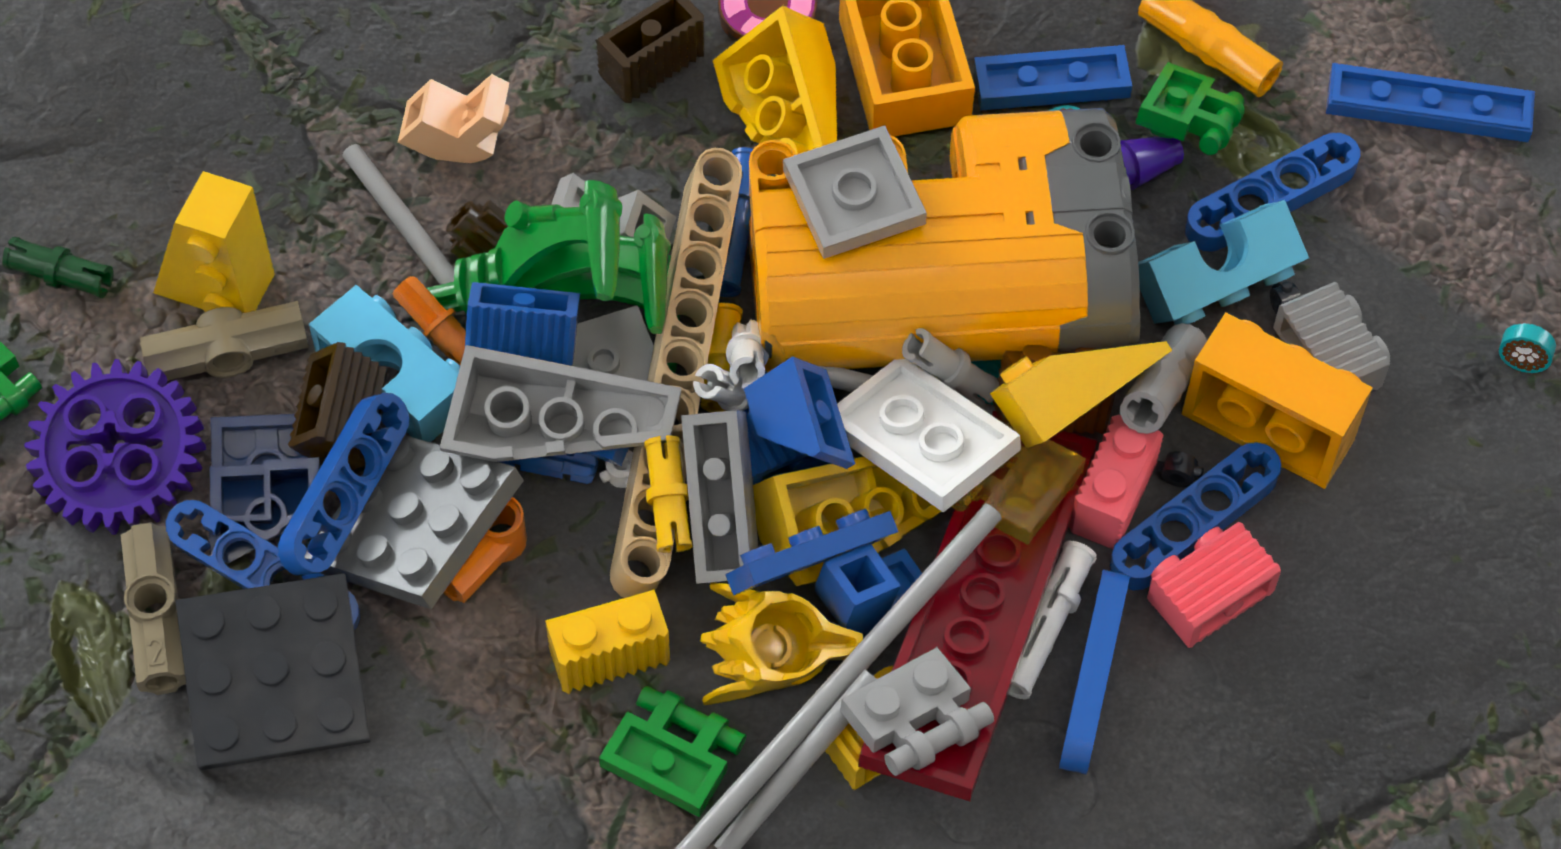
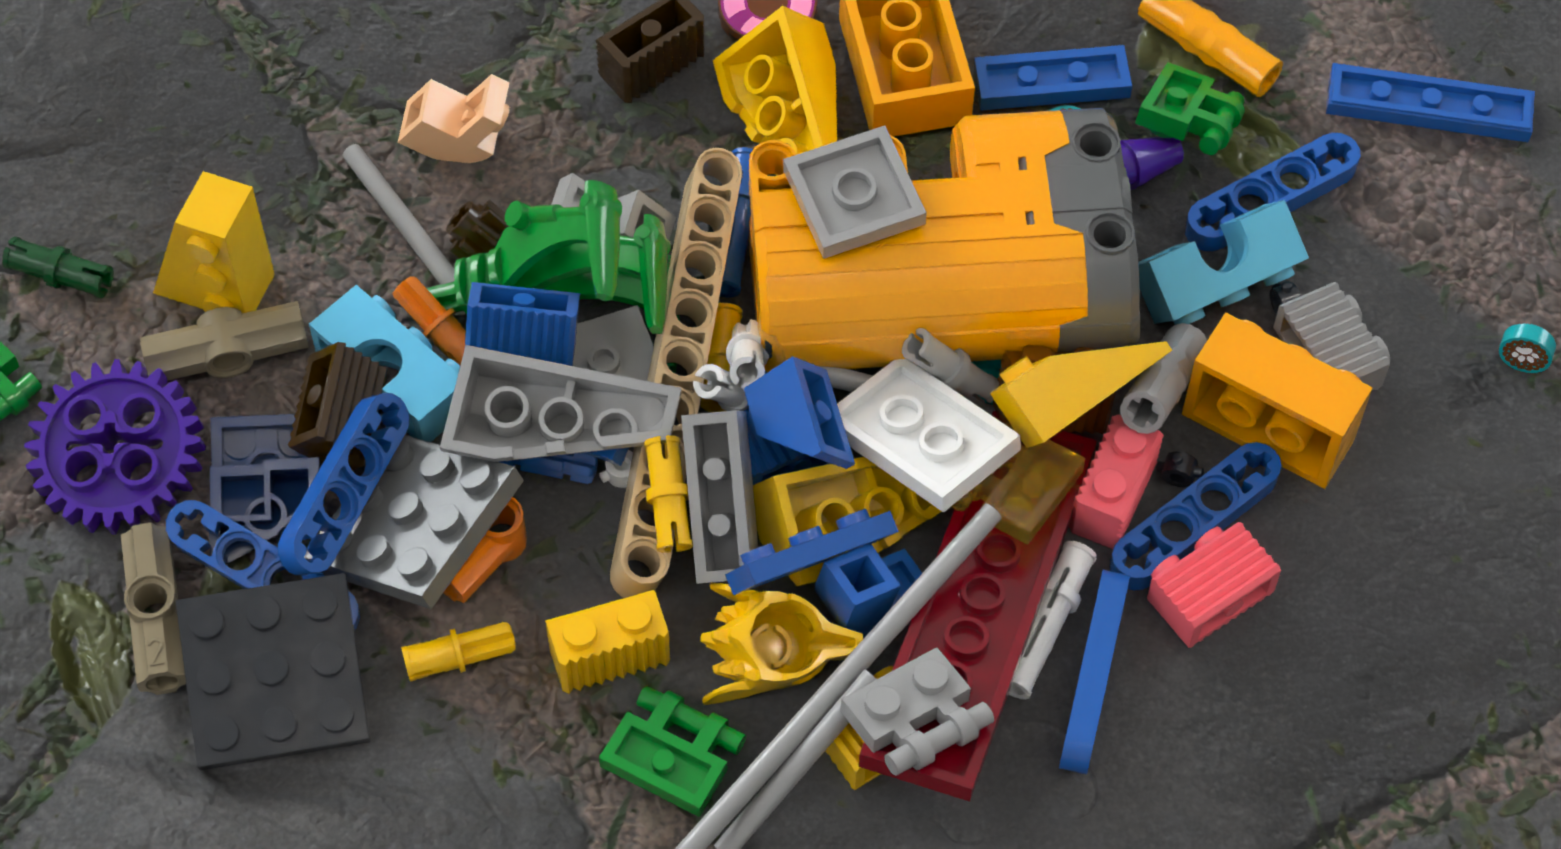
(458, 650): none -> yellow axle

